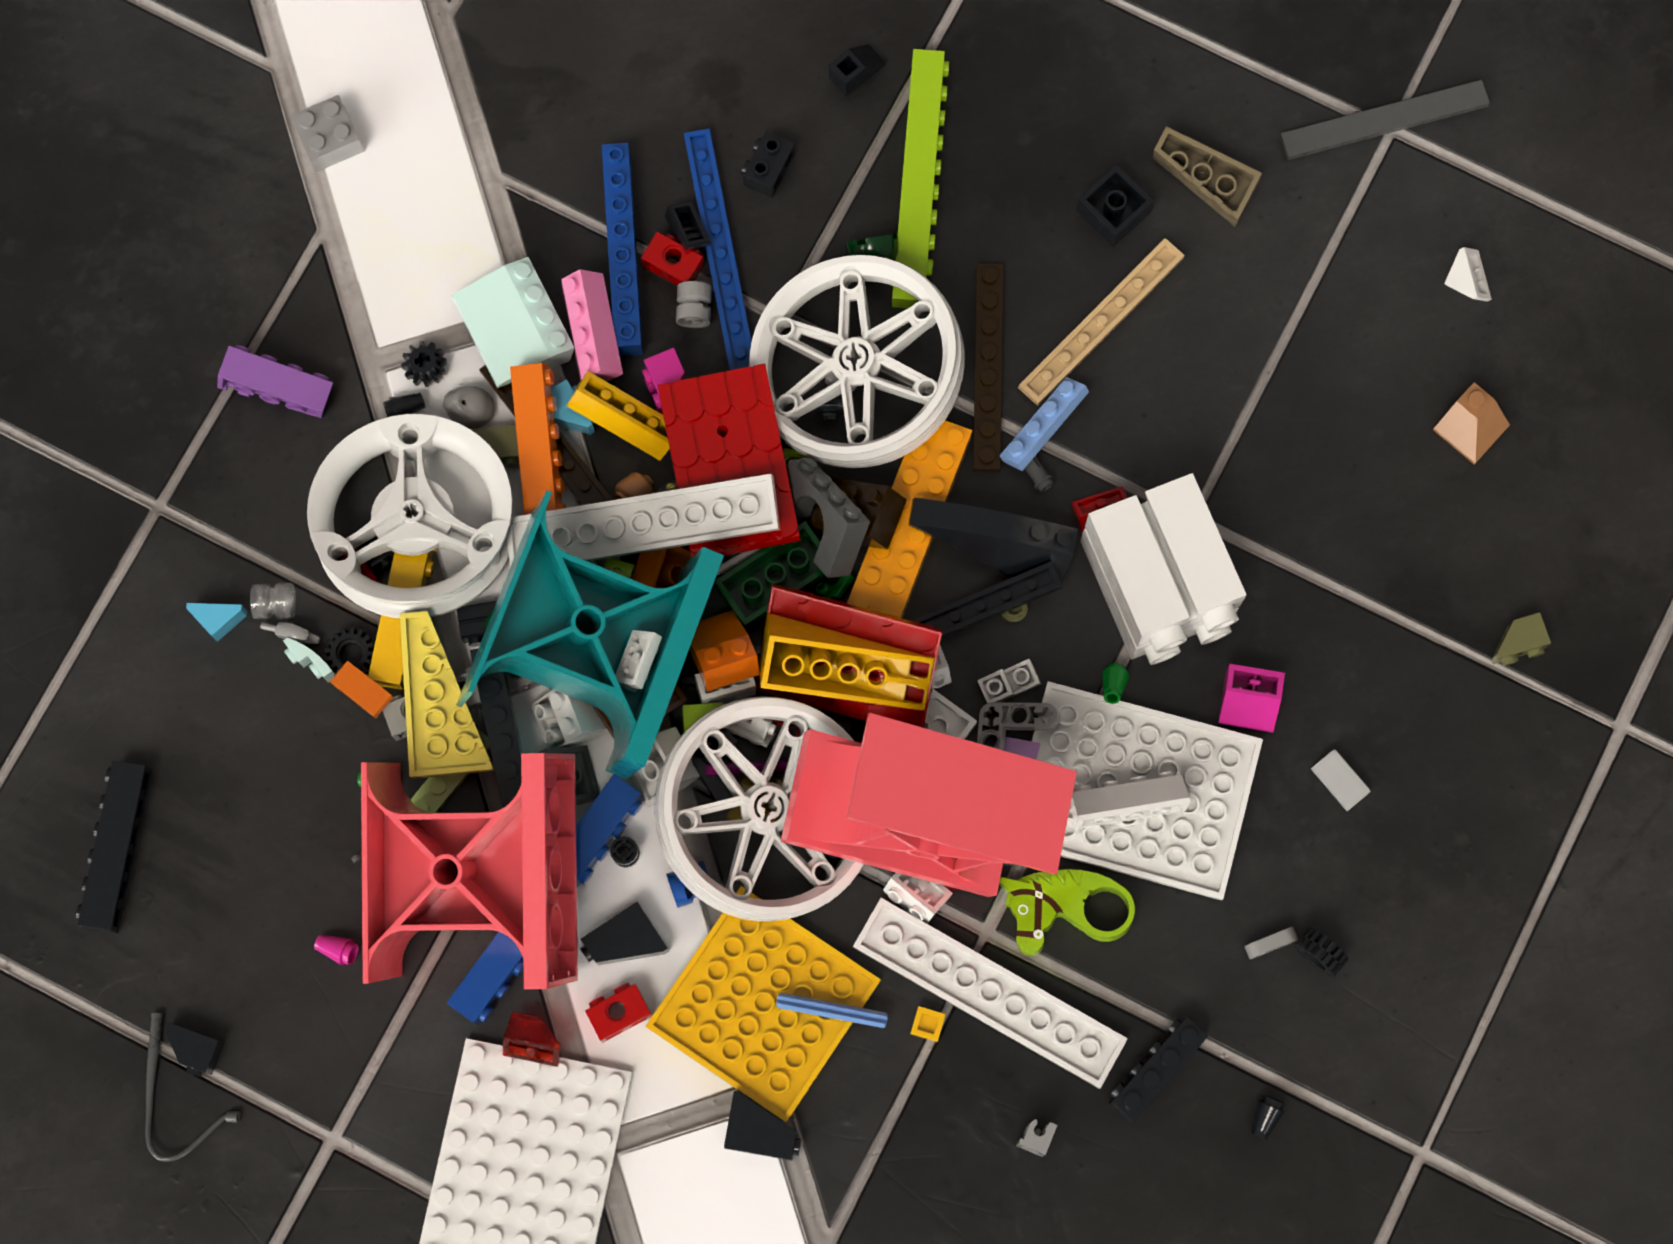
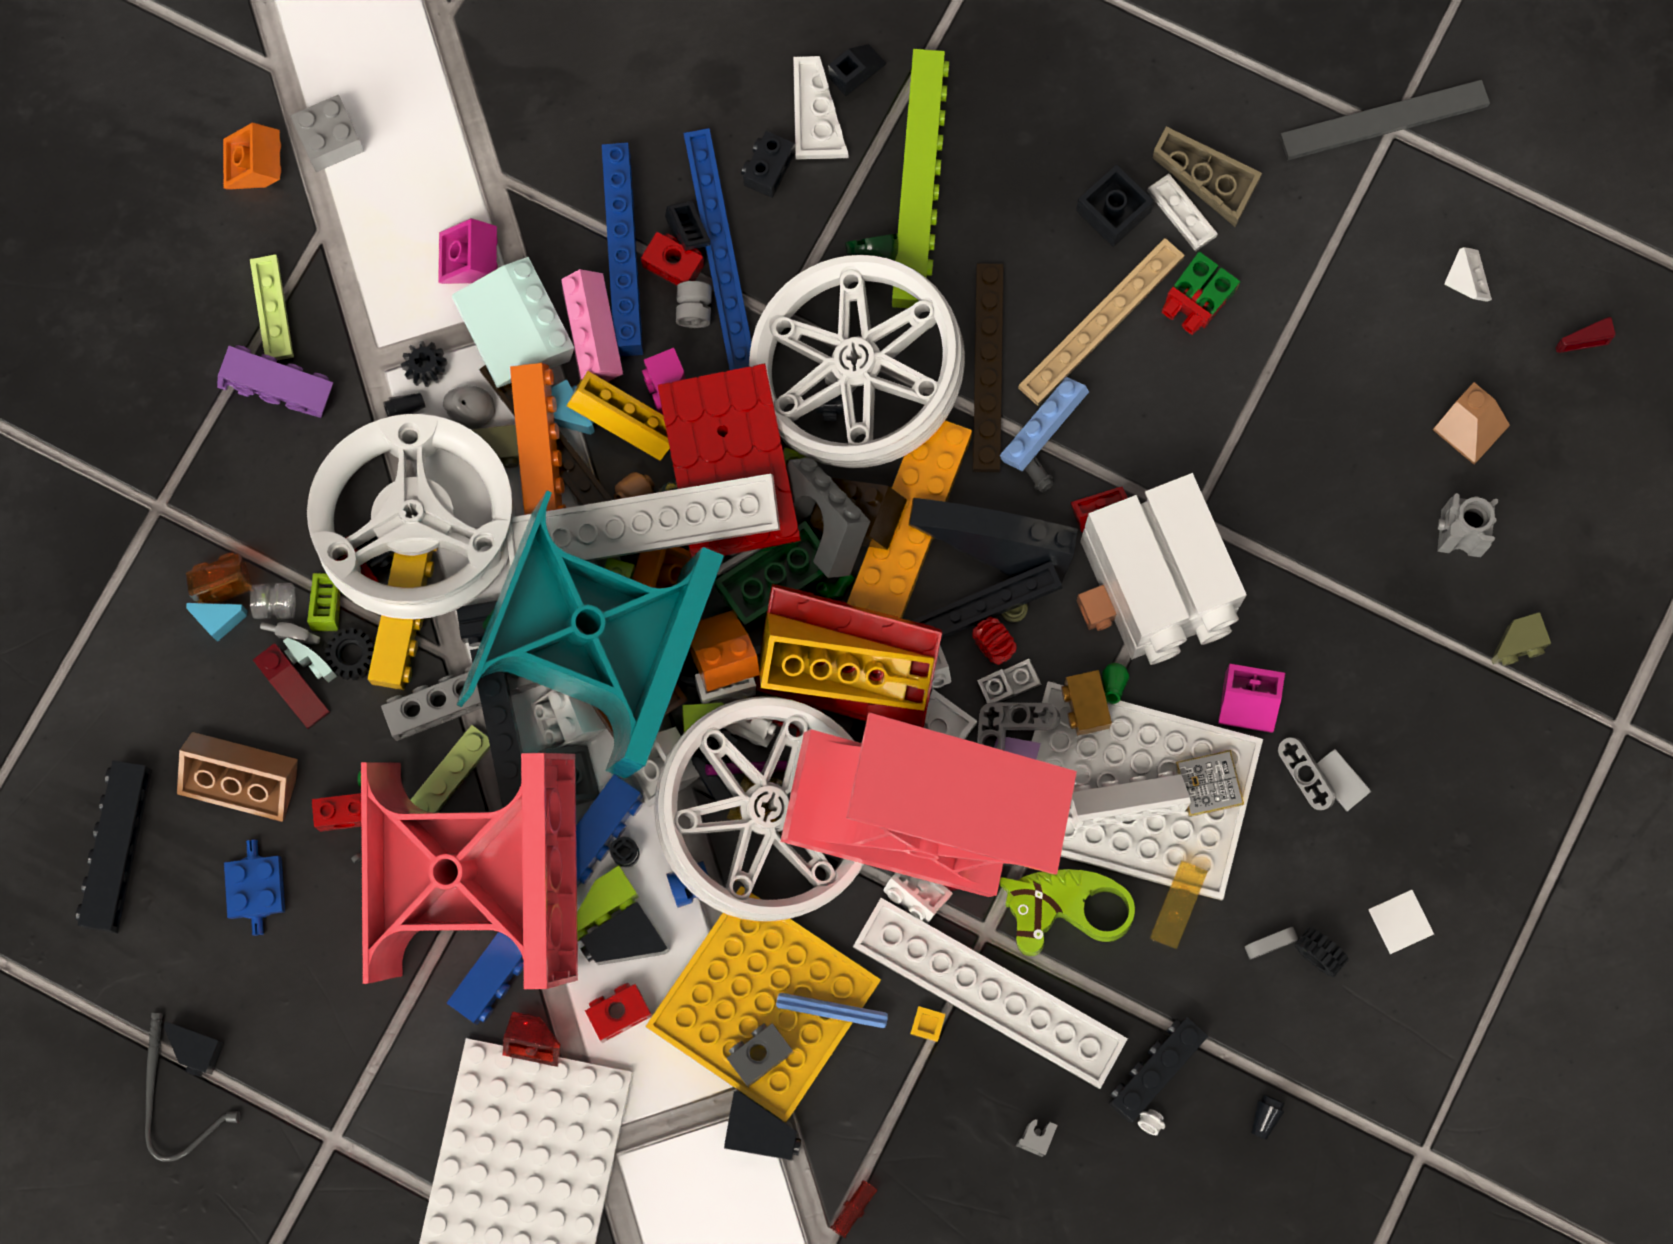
(219, 579): none -> clear orange slope
(236, 776): none -> medium nougat slope
(251, 157): none -> orange slope
(254, 887): none -> blue plate
(271, 307): none -> yellowish green plate
(291, 685): none -> dark red slope
(323, 618): none -> lime slope
(336, 948): dark pink cone -> none
(337, 812): none -> red brick
(361, 689): orange slope -> none
(439, 732): light yellow wing -> none
(467, 252): none -> dark pink slope
(604, 898): none -> lime slope
(637, 659): white bracket -> none
(753, 1070): none -> dark grey brick
(816, 122): none -> white wing
(853, 1209): none -> clear red pin
(994, 640): none -> red gear
(1087, 703): none -> pearl gold brick
(1096, 608): none -> nougat brick
(1151, 1122): none -> white plate
(1178, 904): none -> clear yellow tile
(1182, 212): none -> white tile
(1193, 300): none -> green hips
(1211, 783): none -> light grey tile
(1318, 775): none -> light grey beam
(1401, 921): none -> white sticker
(1457, 534): none -> light grey piece
(1594, 335): none -> dark red slope

